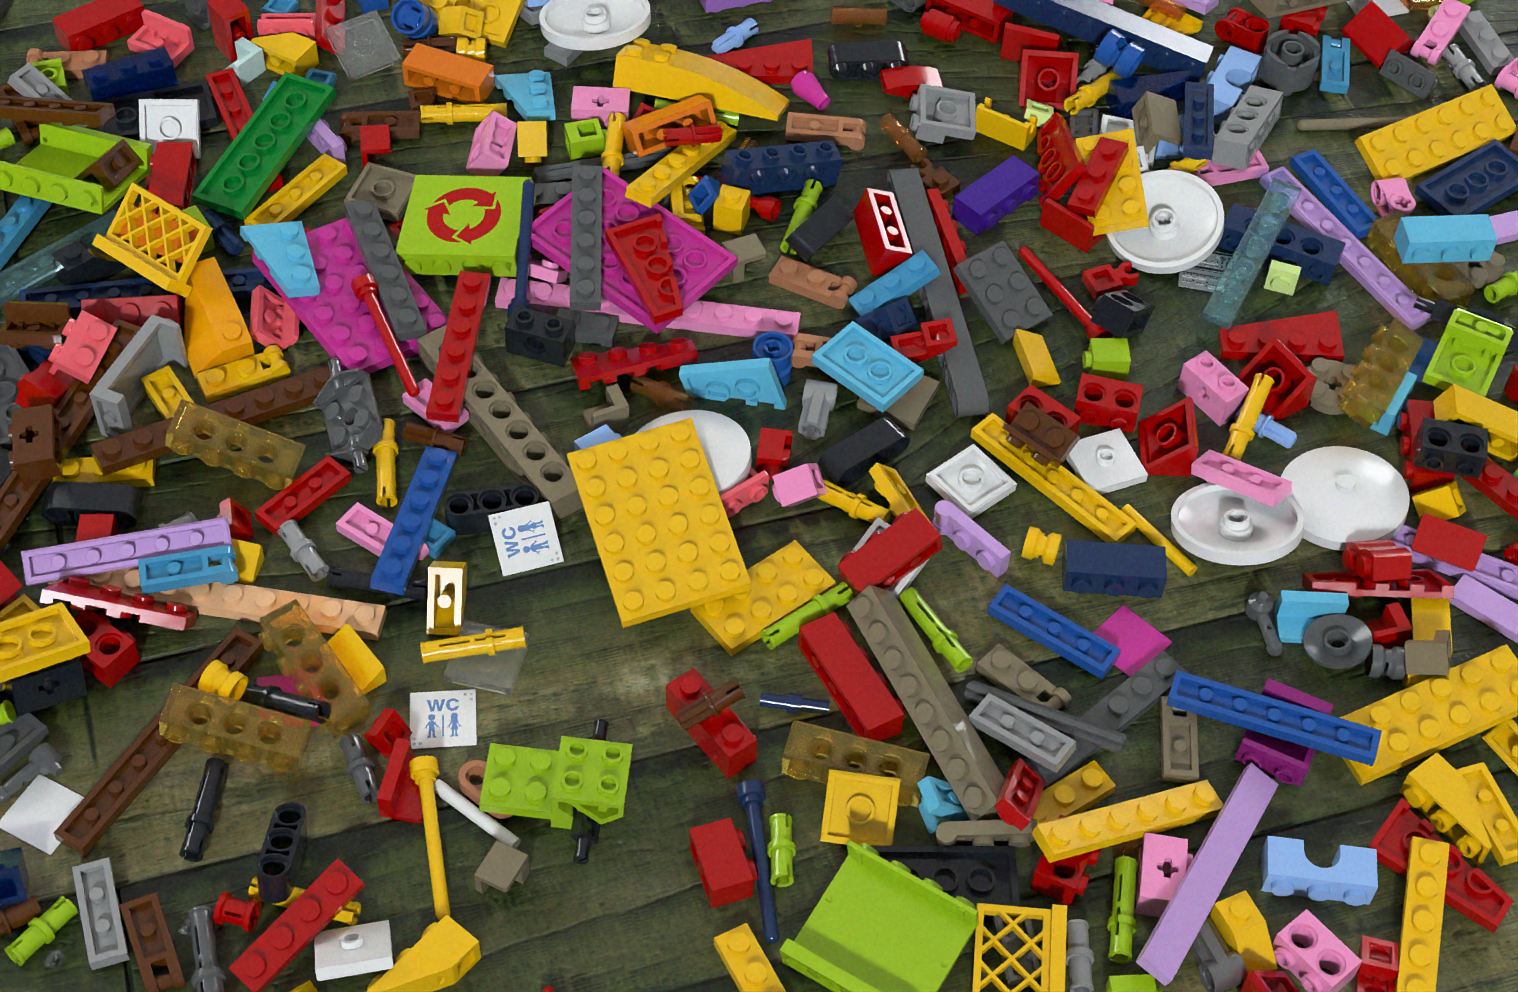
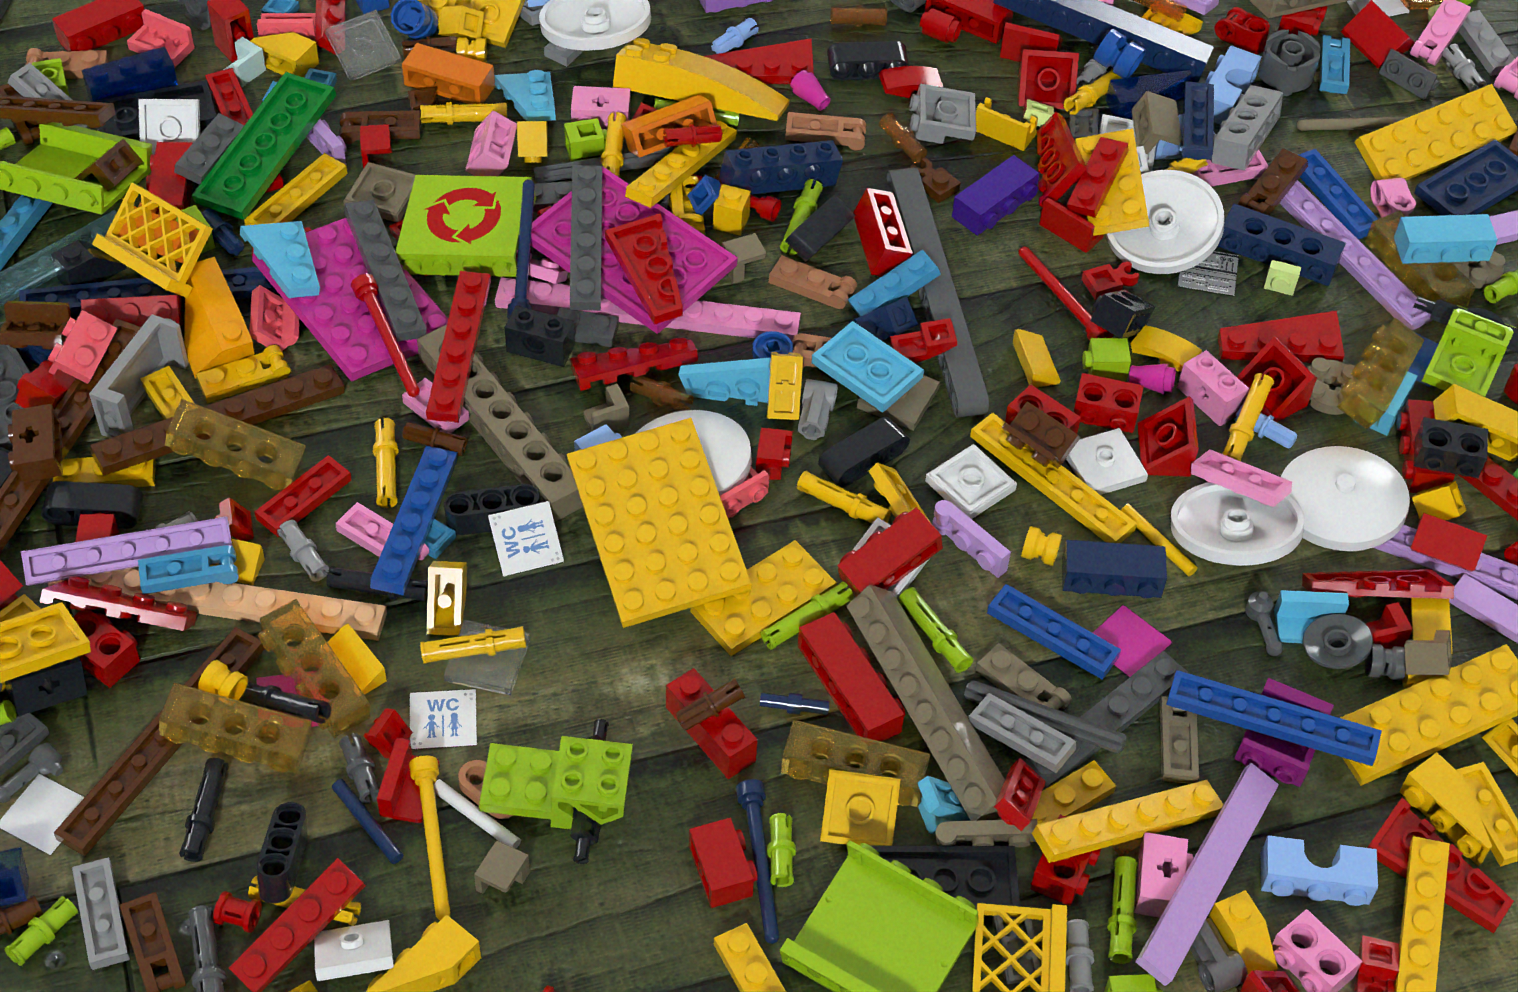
(208, 148): none -> dark grey plate
(348, 398): dark grey plate -> none
(367, 821): none -> dark blue bar
(784, 386): none -> yellow hinge
(798, 485): bright pink brick -> none
(948, 233): red plate -> none
(1002, 291): dark grey plate -> none
(1154, 377): none -> dark pink cone
(1165, 346): none -> yellow slope
(1251, 253): clear light blue plate -> none
(1274, 182): none -> reddish brown plate
(1377, 560): red brick -> none

